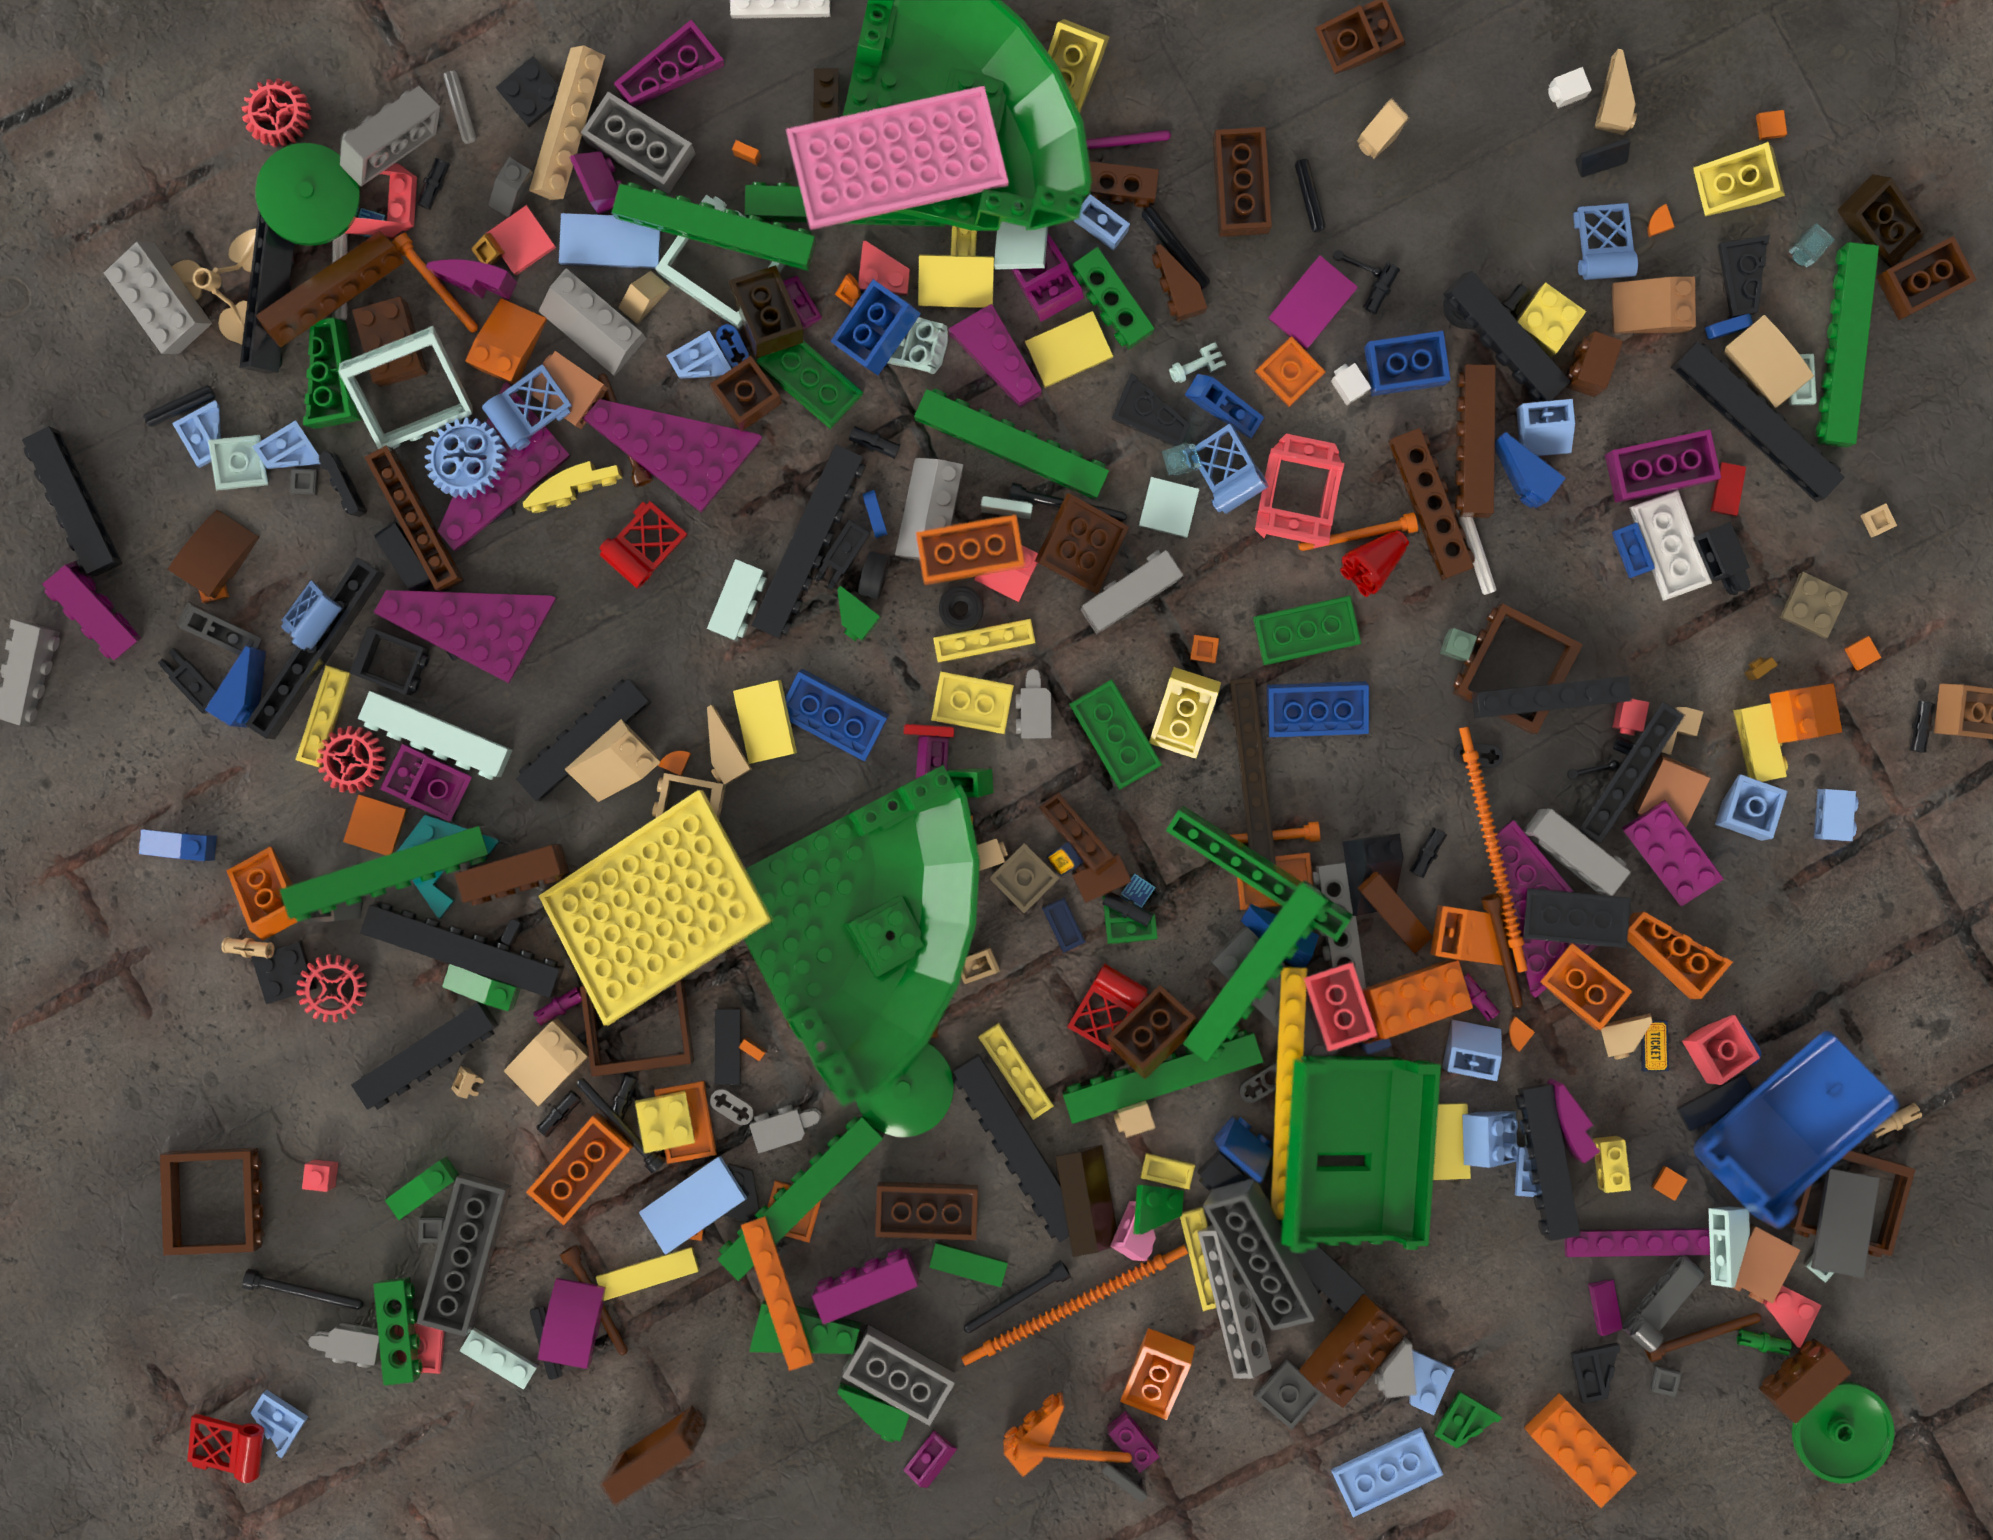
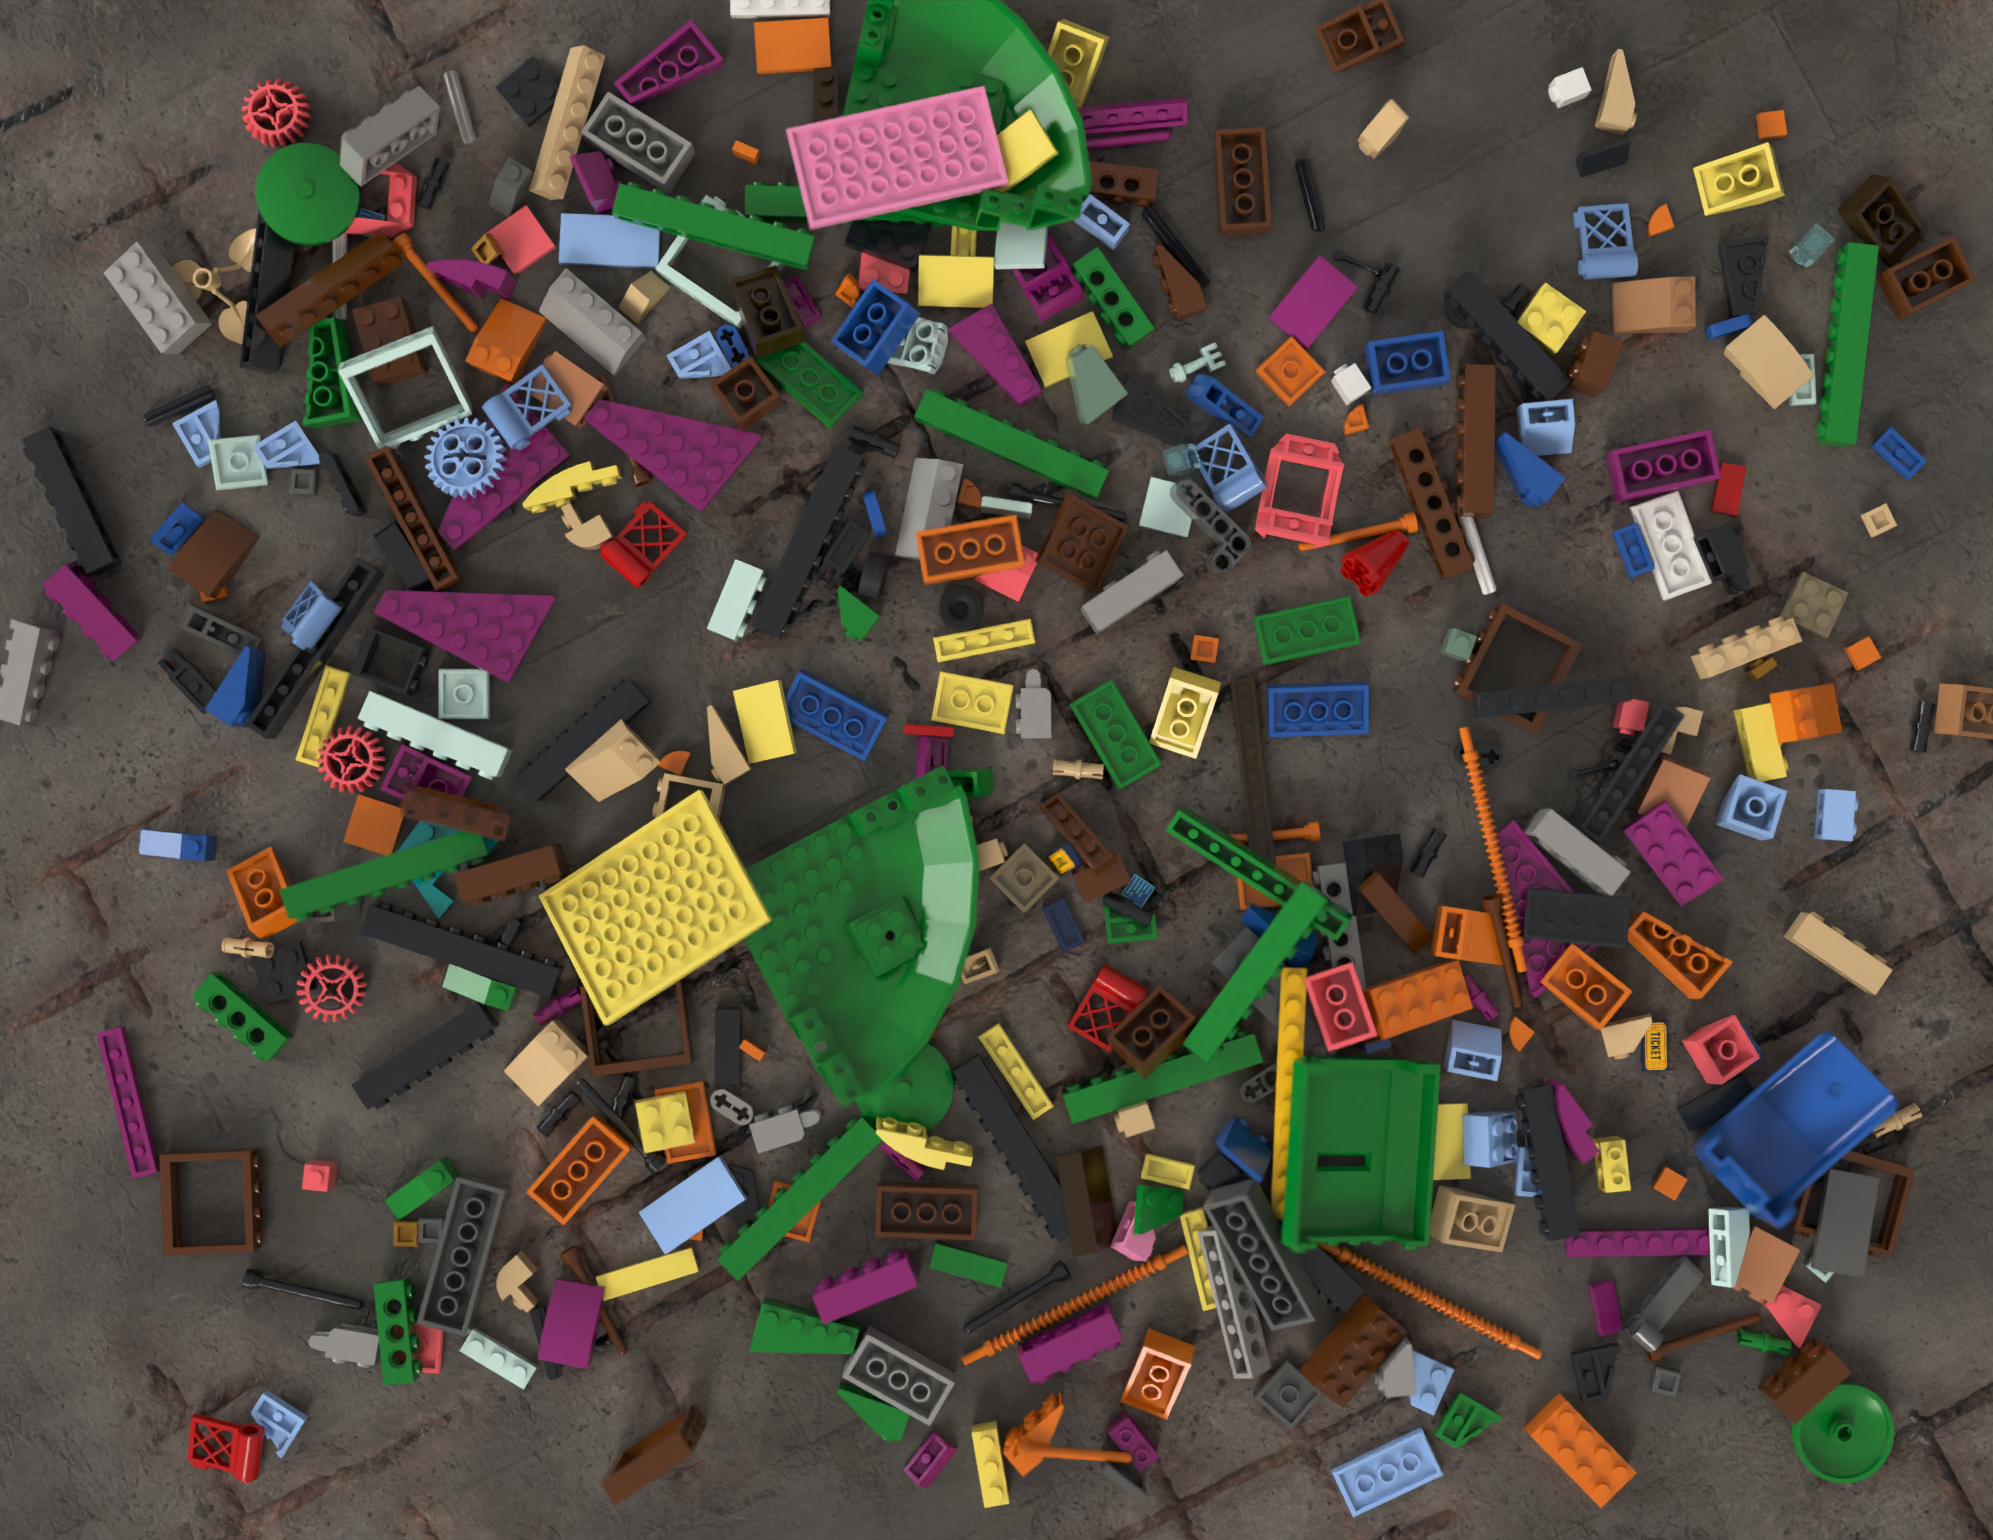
(128, 1102): none -> magenta plate
(177, 528): none -> blue plate
(275, 1036): none -> green brick
(406, 1233): none -> pearl gold tile
(455, 811): none -> reddish brown window
(463, 1082): tan tile -> none
(464, 694): none -> light aqua tile
(511, 1281): none -> tan brick
(588, 534): none -> tan brick
(777, 1293): orange plate -> none
(792, 45): none -> orange tile
(889, 241): none -> black wing
(912, 1167): none -> magenta pin
(913, 1143): none -> light yellow slope
(969, 495): none -> orange tile
(990, 1464): none -> light yellow brick
(1024, 149): none -> light yellow tile
(1069, 1343): none -> magenta brick
(1078, 769): none -> tan pin
(1091, 383): none -> sand green slope
(1134, 115): none -> magenta plate
(1207, 522): none -> dark grey beam
(1356, 421): none -> orange tile
(1470, 1219): none -> tan slope
(1512, 1340): none -> orange hose
(1746, 648): none -> tan brick
(1757, 421): black brick -> none
(1838, 953): none -> tan brick
(1898, 453): none -> blue plate

